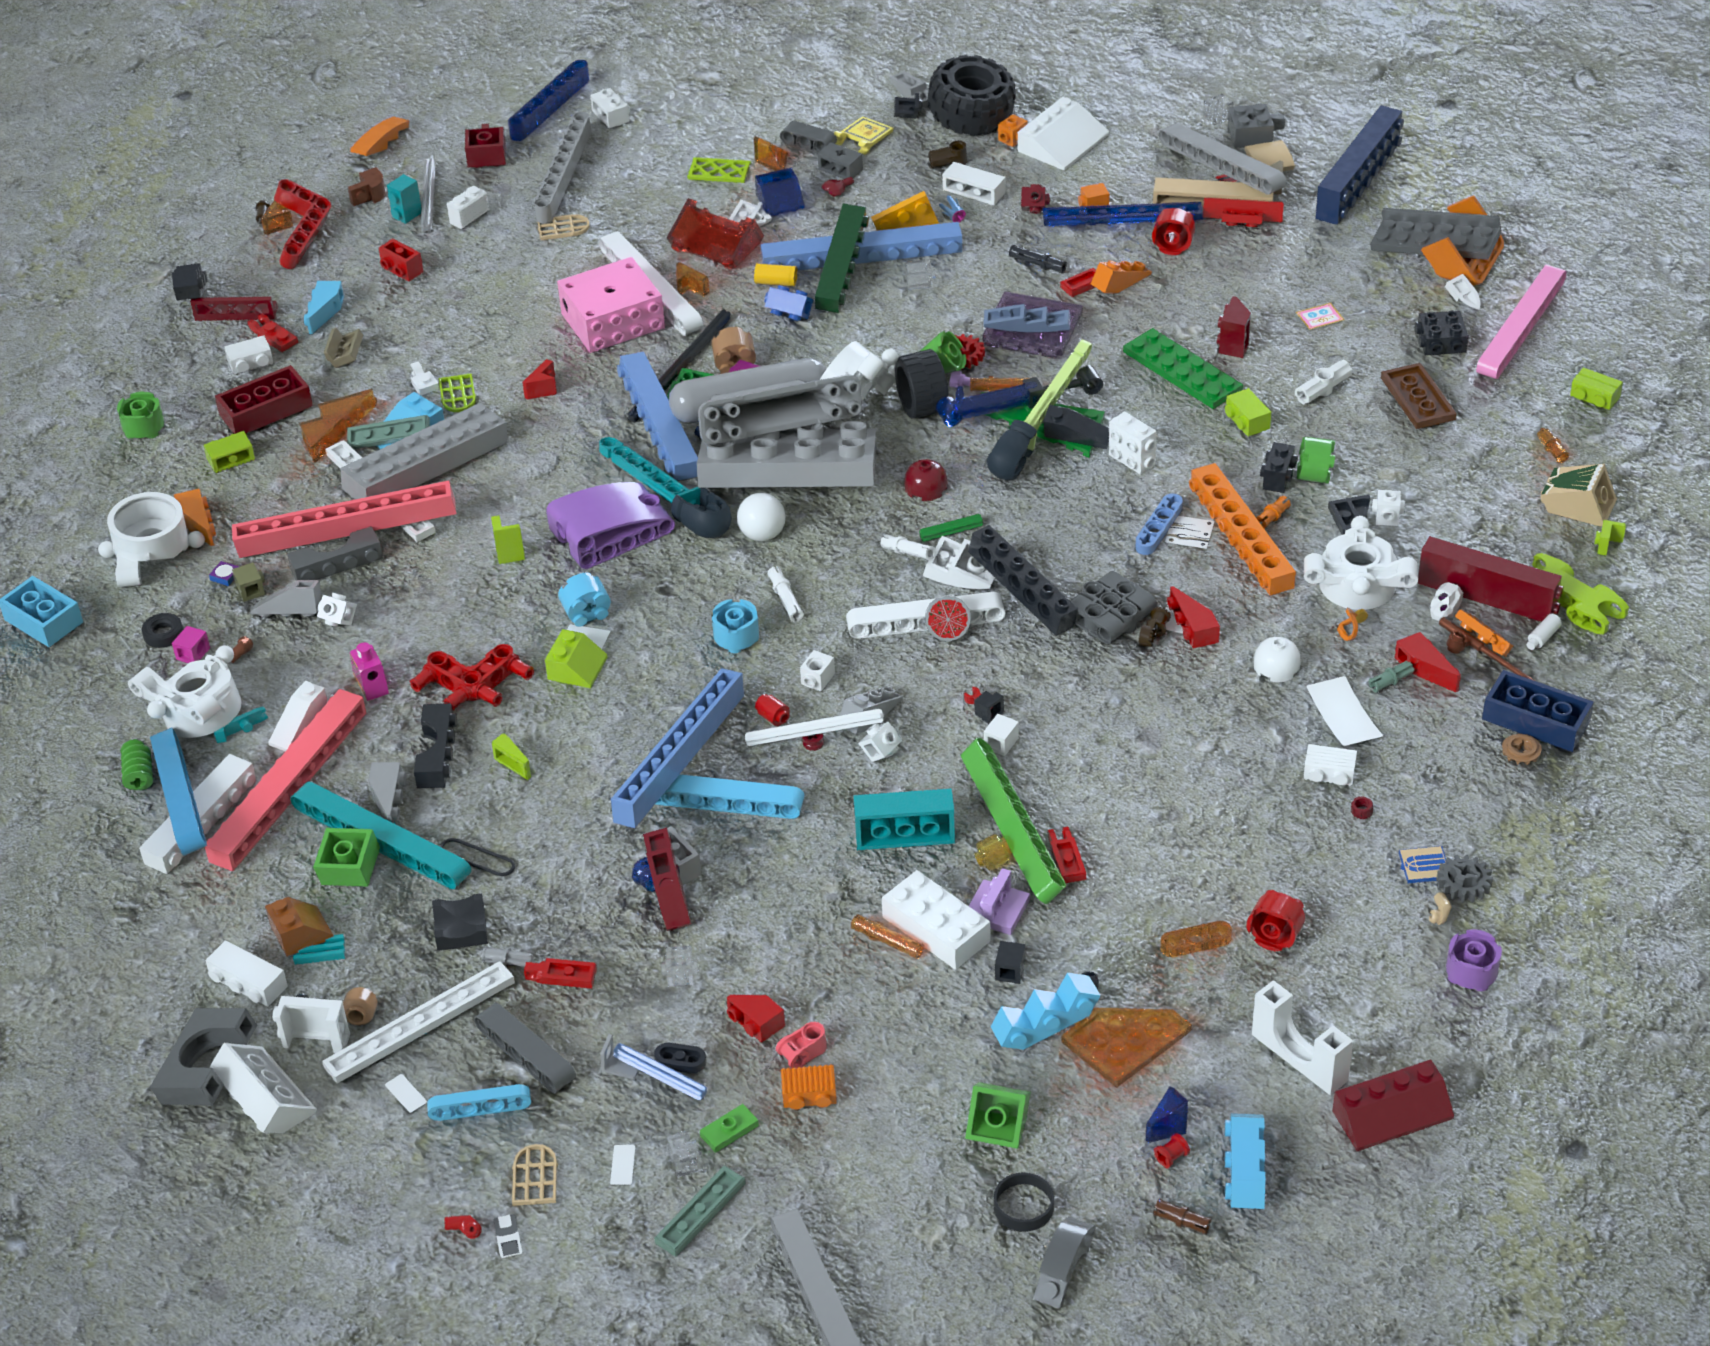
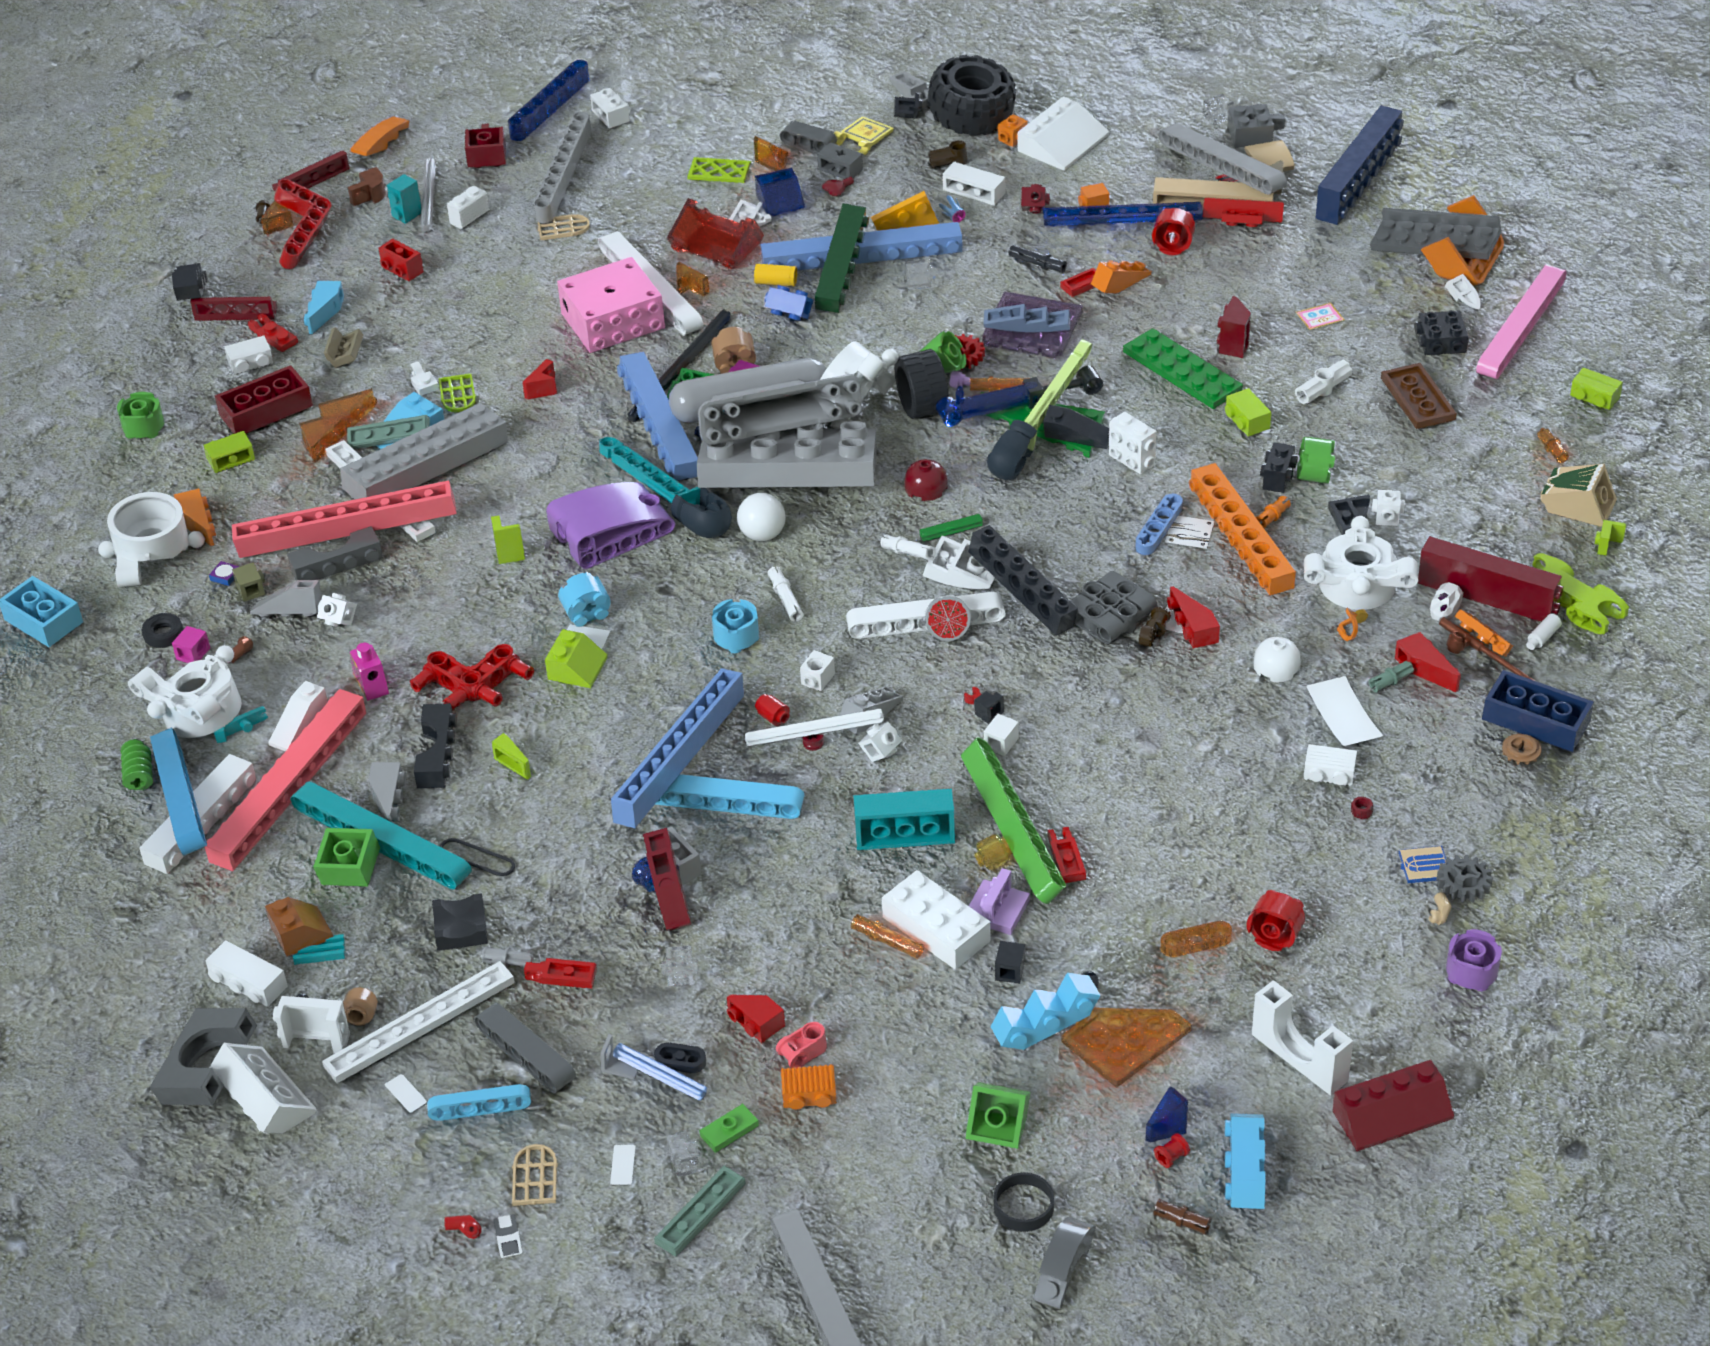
(319, 171): none -> dark red fence

